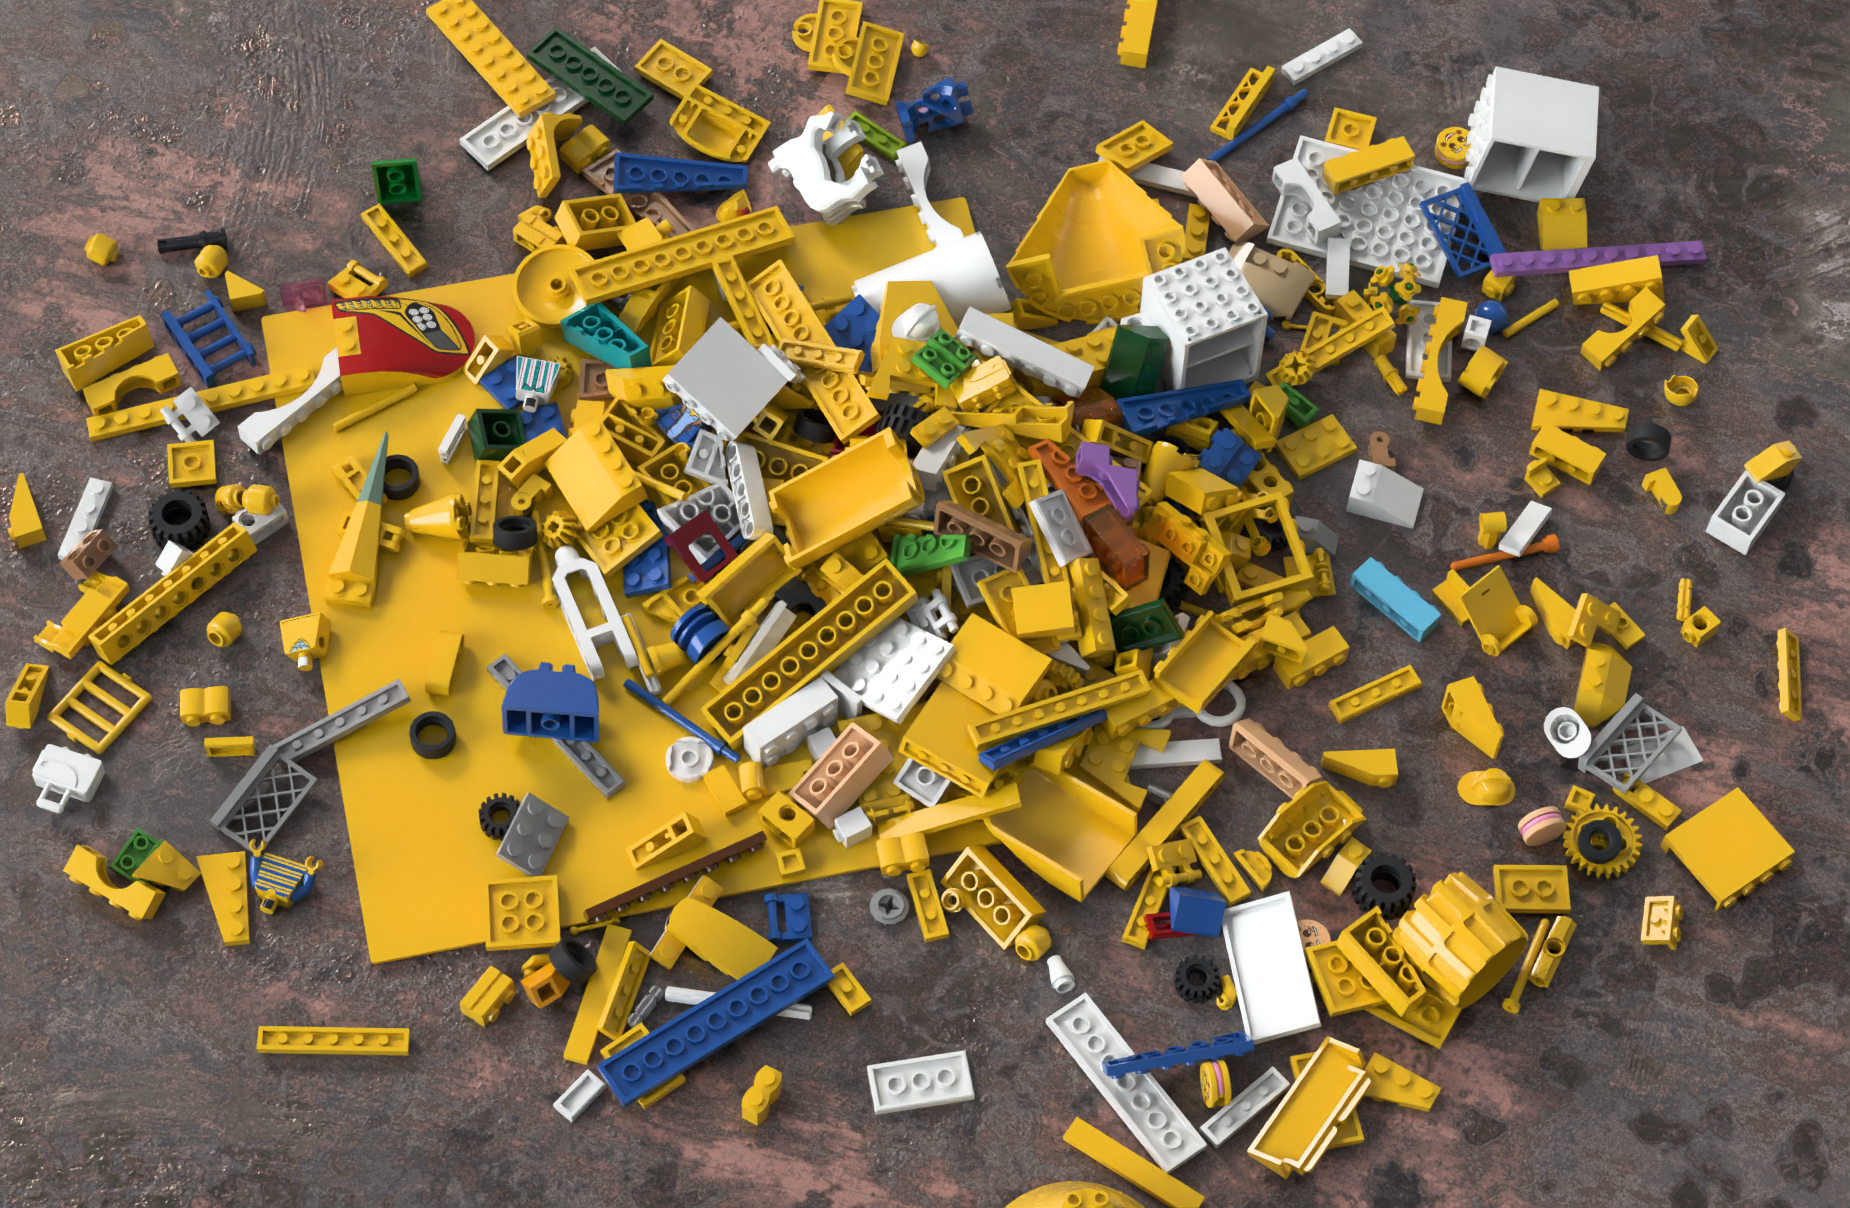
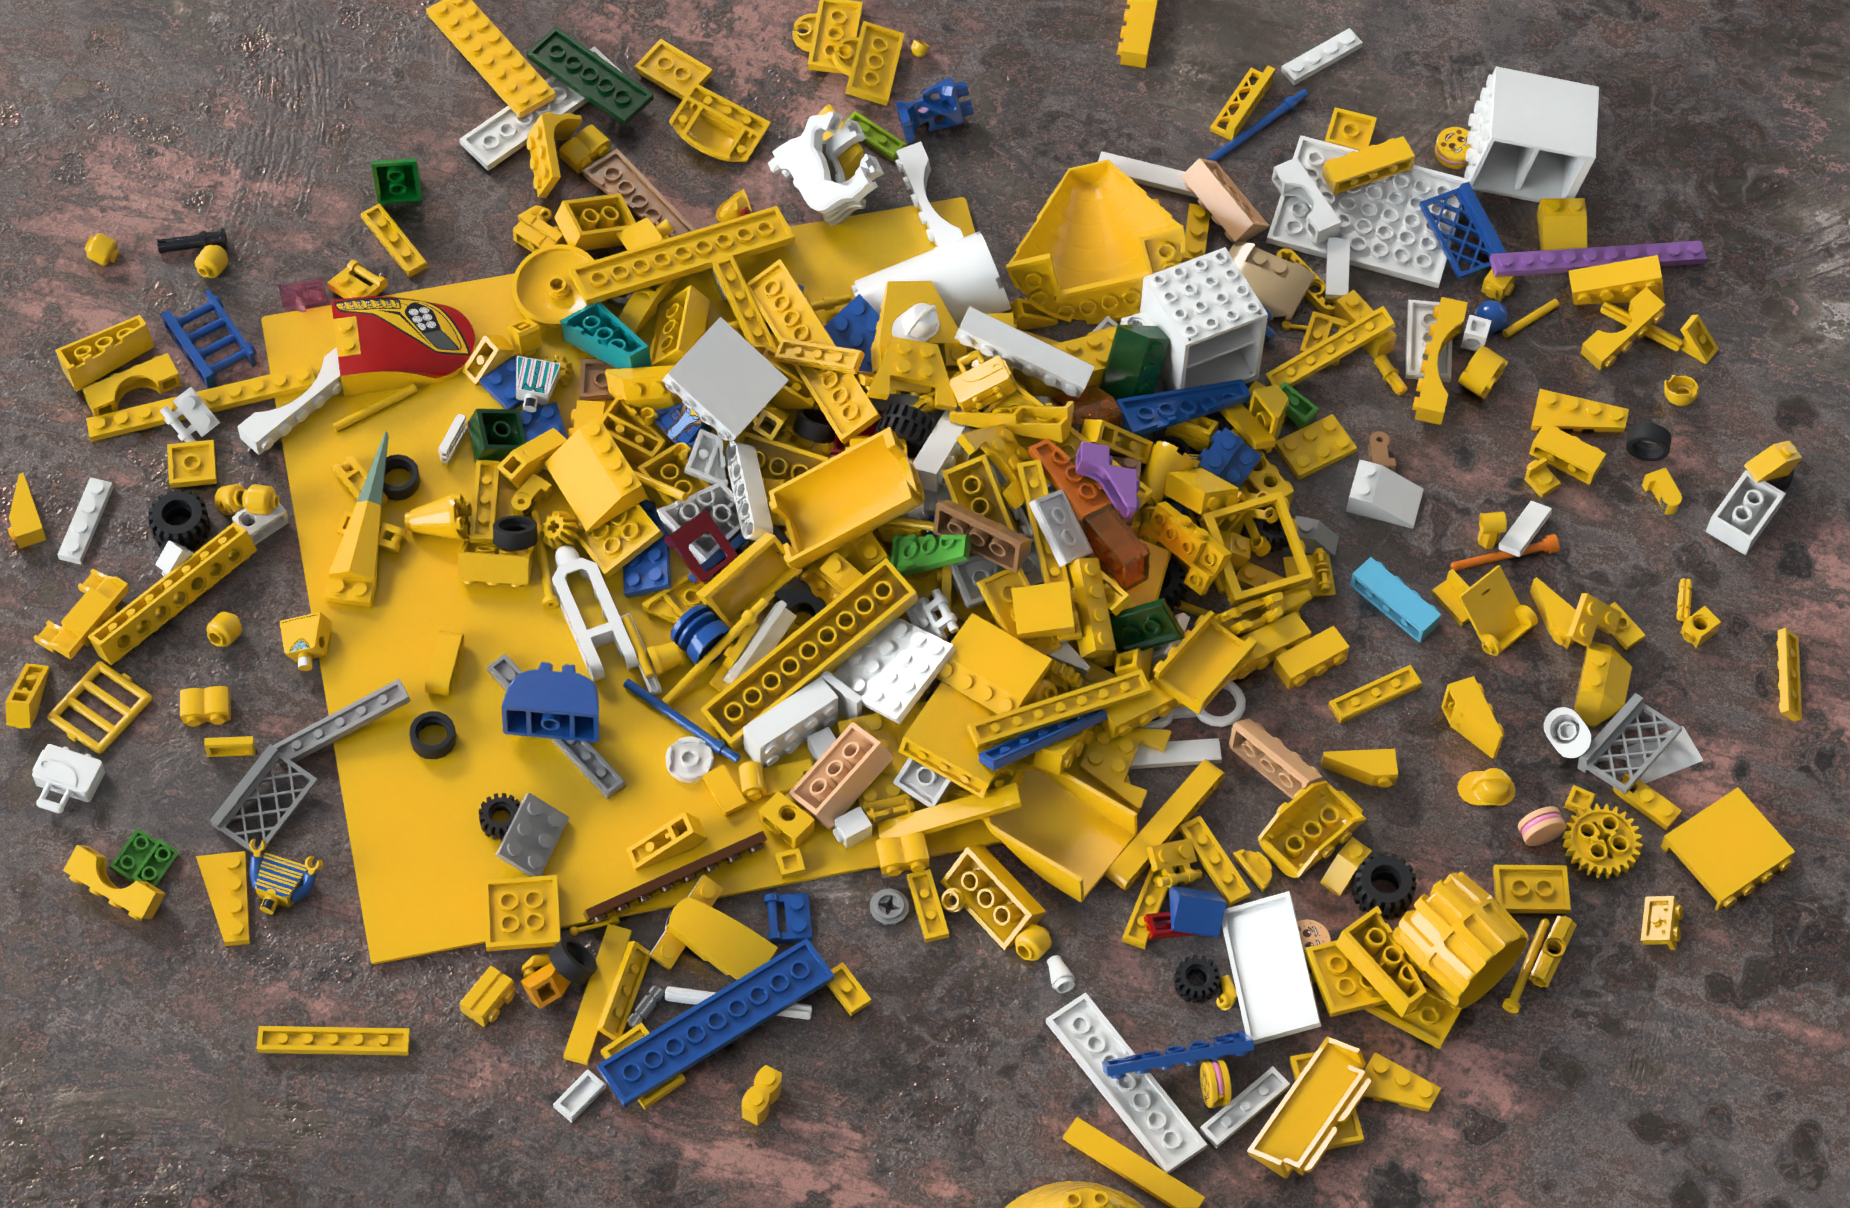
(88, 554): medium nougat brick -> none
(167, 868): yellow wing -> none
(244, 294): yellow slope -> none
(661, 174): blue wing -> none
(781, 363): white plate -> none
(920, 1082): white tile -> none
(934, 427): yellow plate -> none
(943, 358): bright green slope -> none
(1134, 147): yellow plate -> none
(1158, 795): light grey slope -> none
(1282, 639): yellow slope -> none
(1304, 373): yellow gear -> none
(1398, 294): yellow plant -> none
(1599, 827): black tyre -> none

